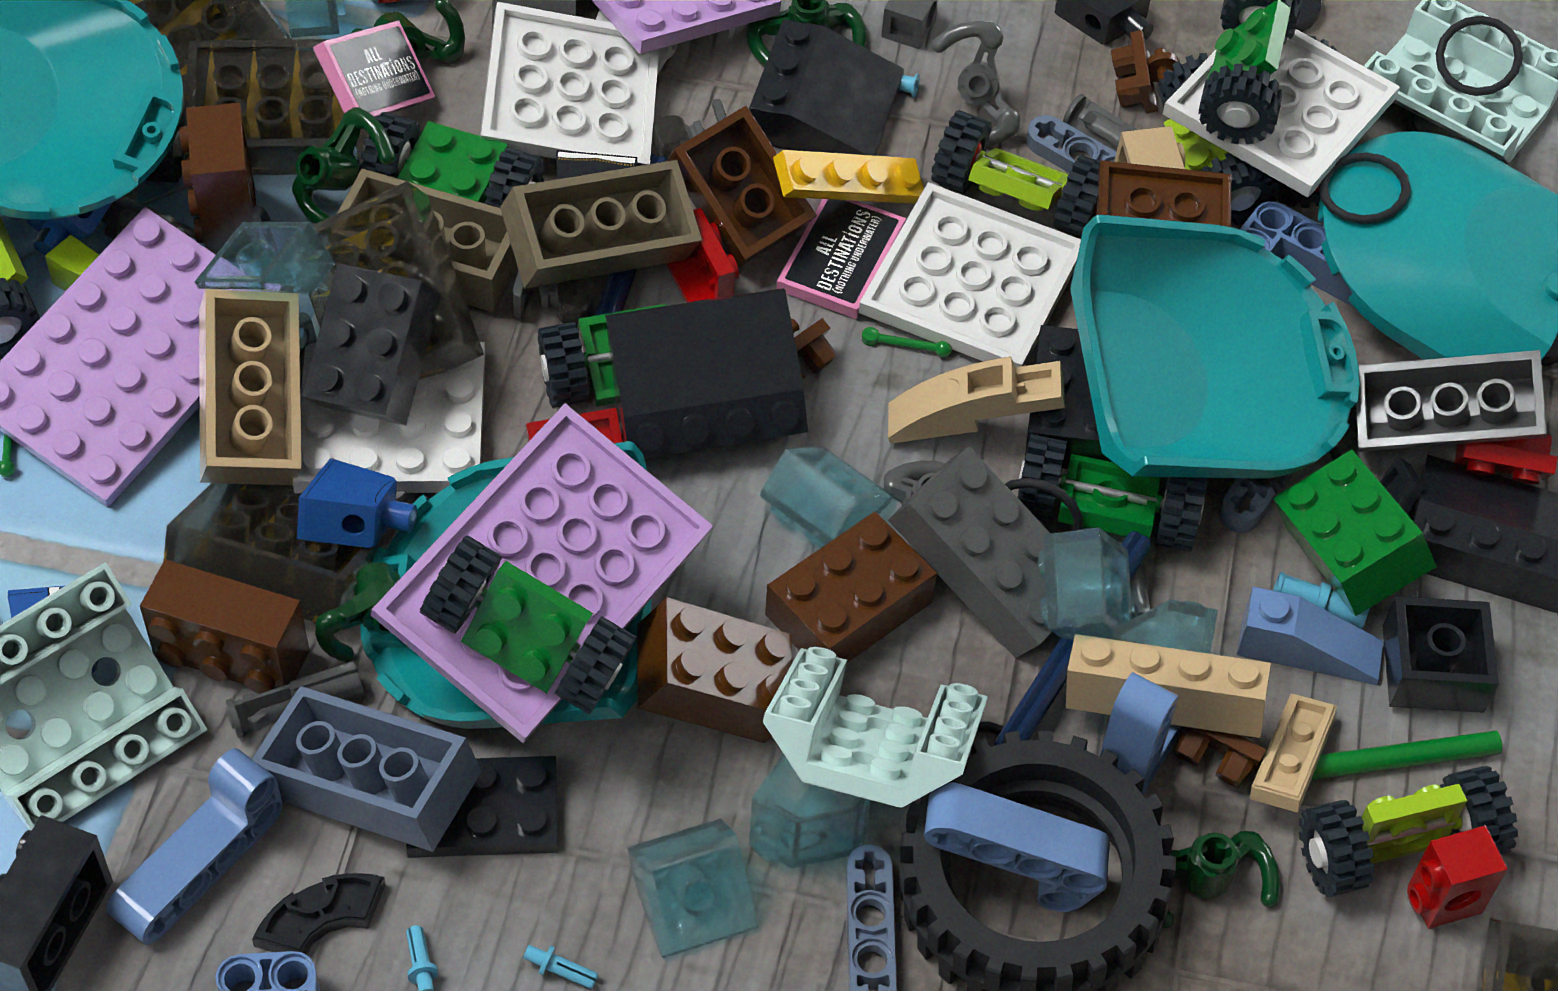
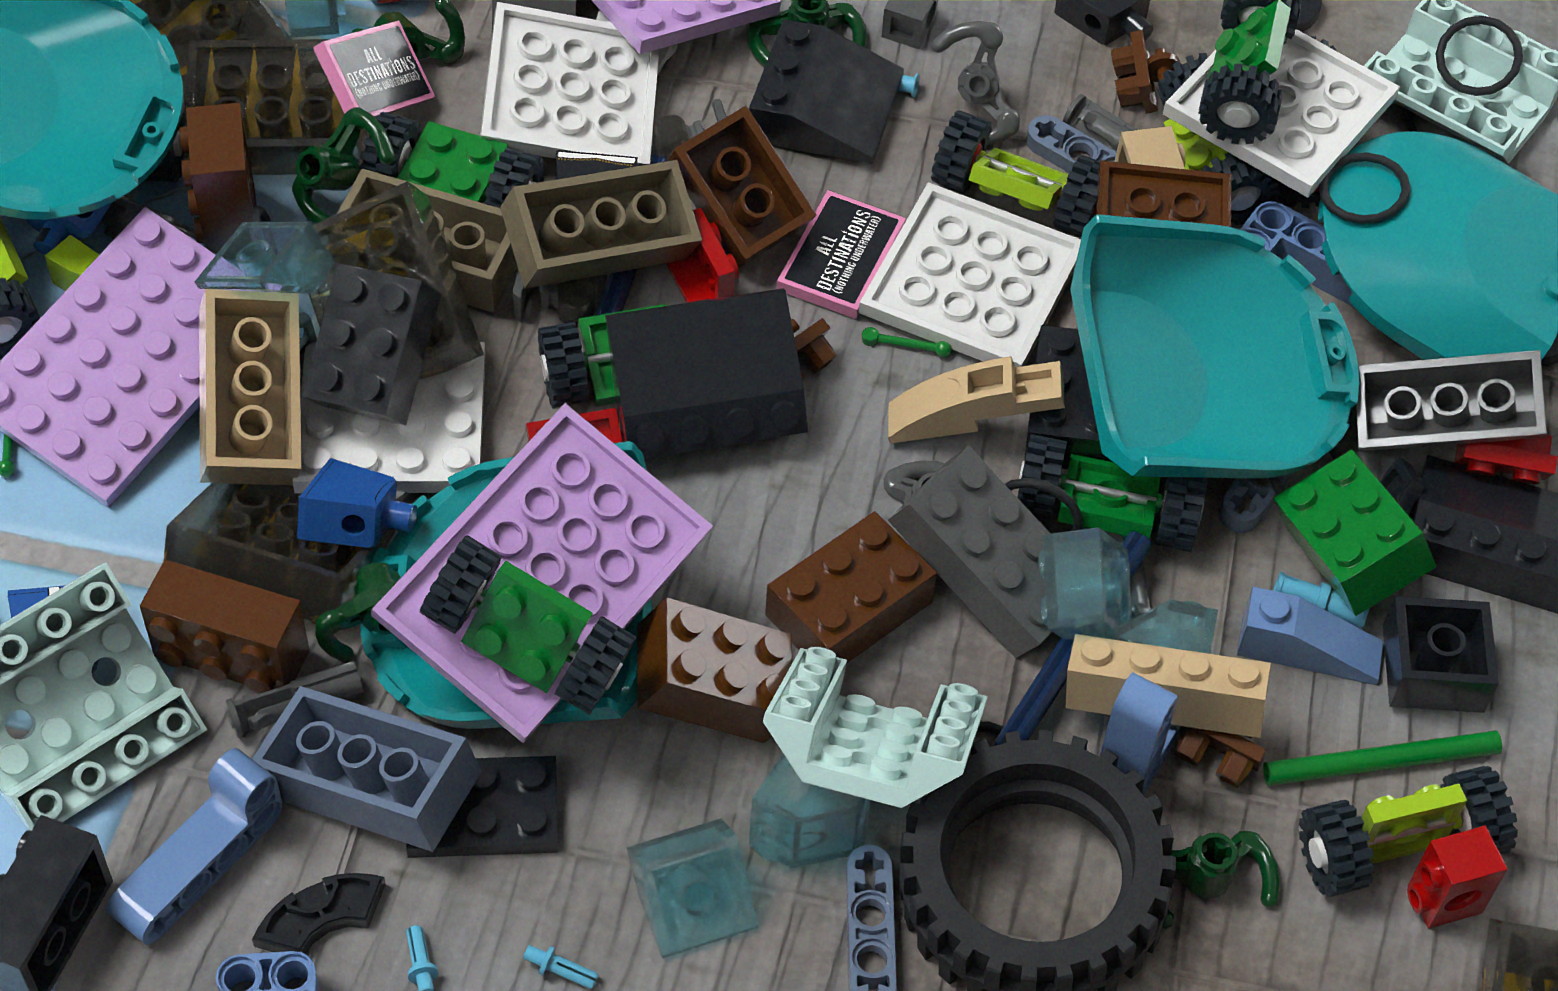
(821, 493): clear light blue slope -> none
(848, 177): yellow plate -> none
(1057, 852): medium blue beam -> none
(1293, 753): tan tile -> none

